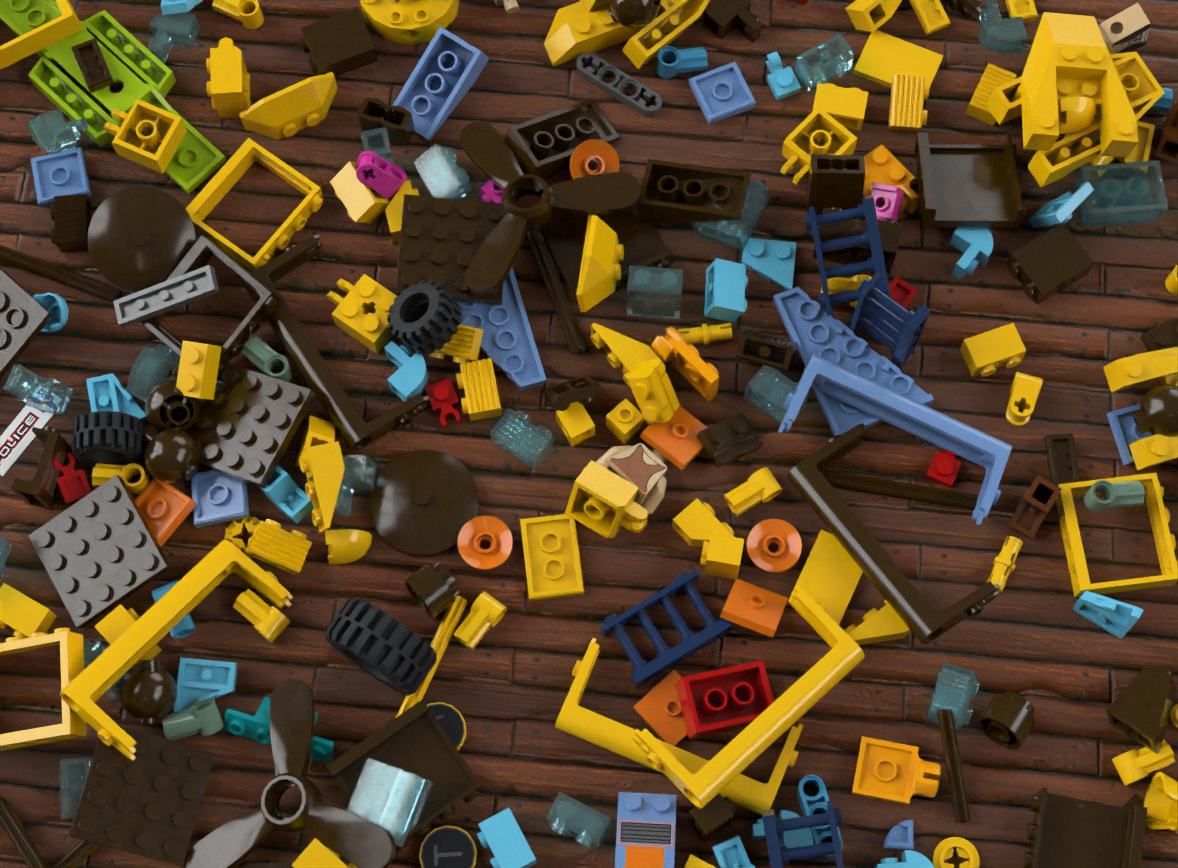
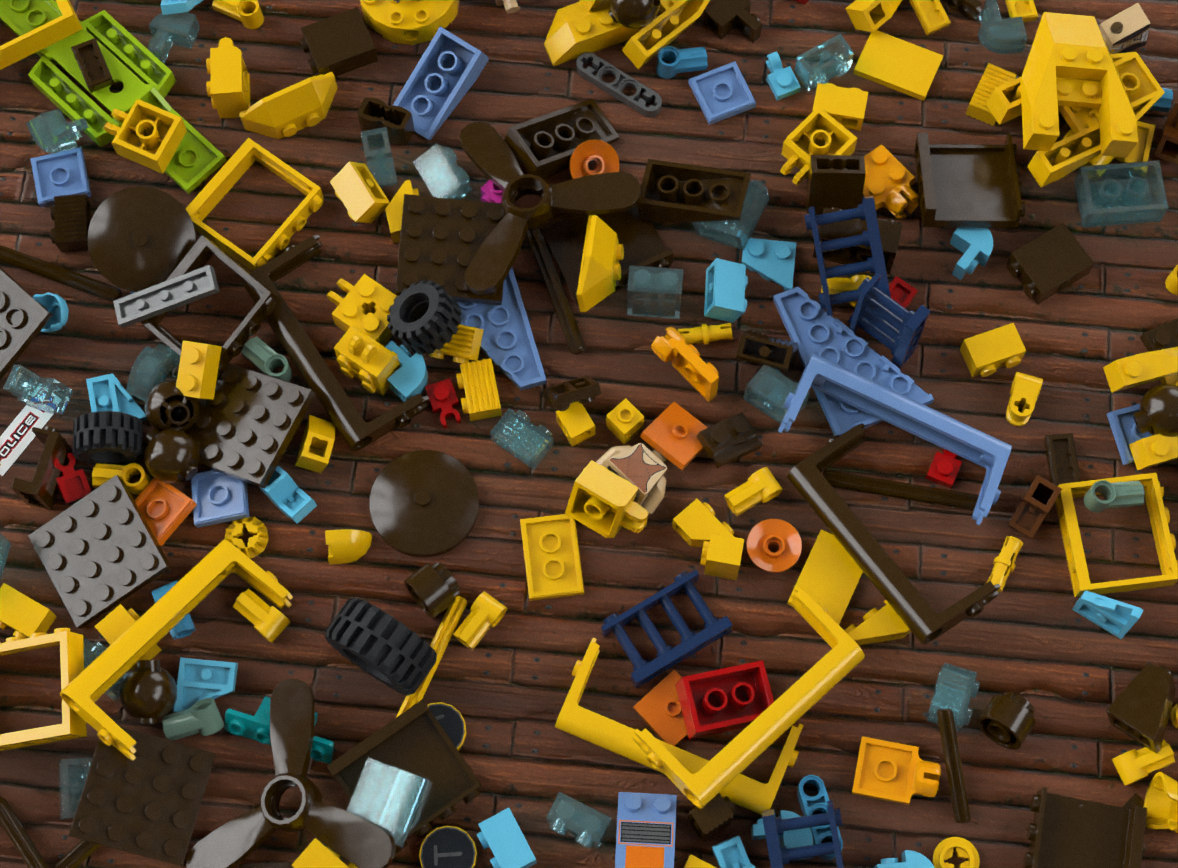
(278, 547): yellow brick -> none
(324, 475): yellow slope -> none
(358, 475): clear light blue brick -> none
(366, 360): none -> yellow hinge
(379, 175): dark pink piece -> none
(485, 529): orange dish -> none
(621, 350): yellow slope -> none
(653, 391): yellow brick -> none
(754, 607): orange plate -> none
(893, 196): dark pink brick -> none
(900, 836): medium blue tile -> none
(906, 103): yellow brick -> none
(1061, 208): medium azure wing -> none
(1075, 113): yellow brick -> none

